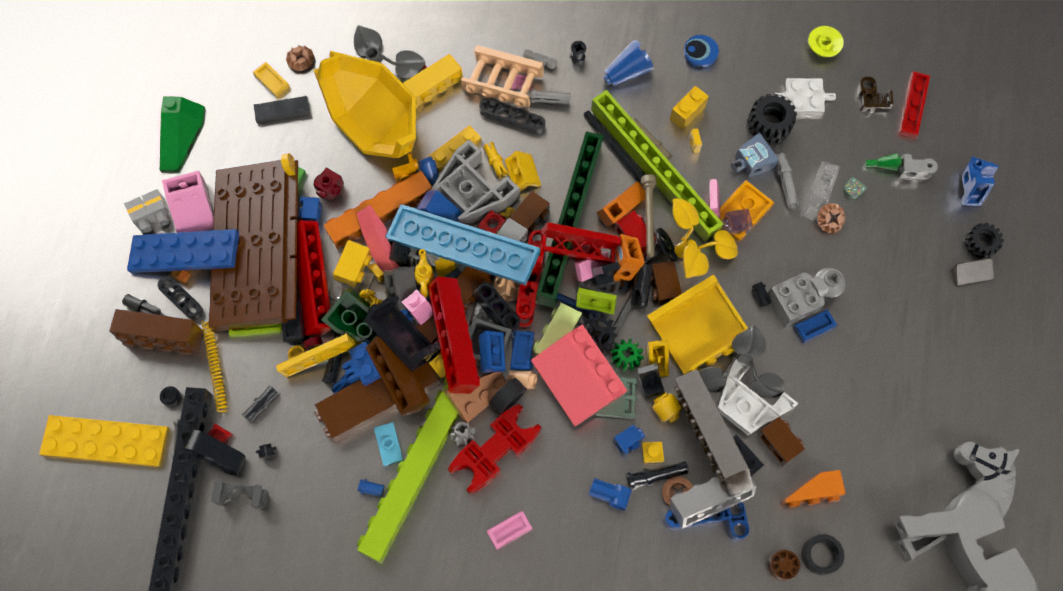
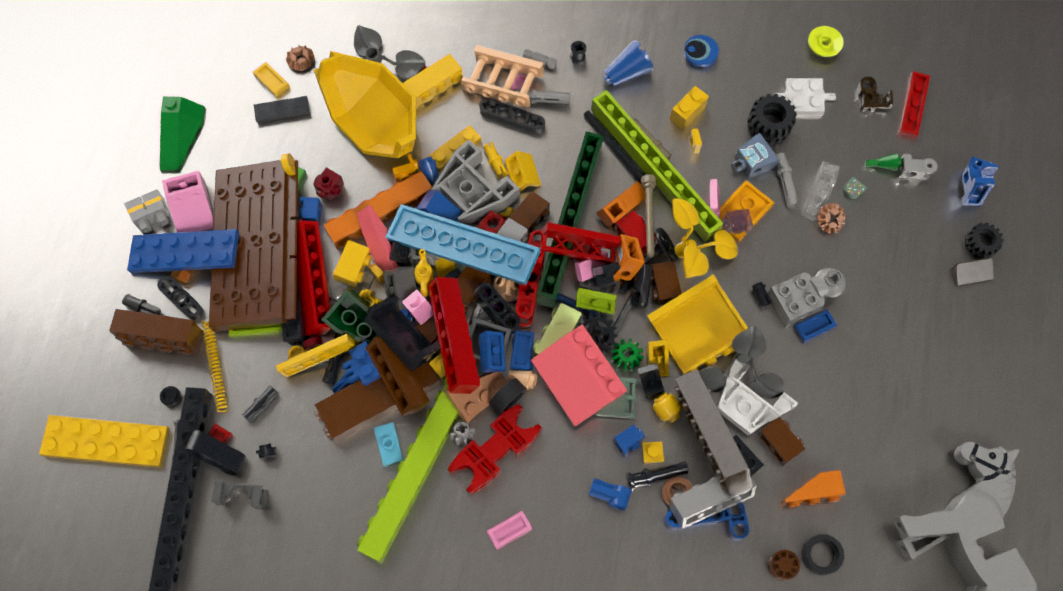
(370, 488): blue pin -> none

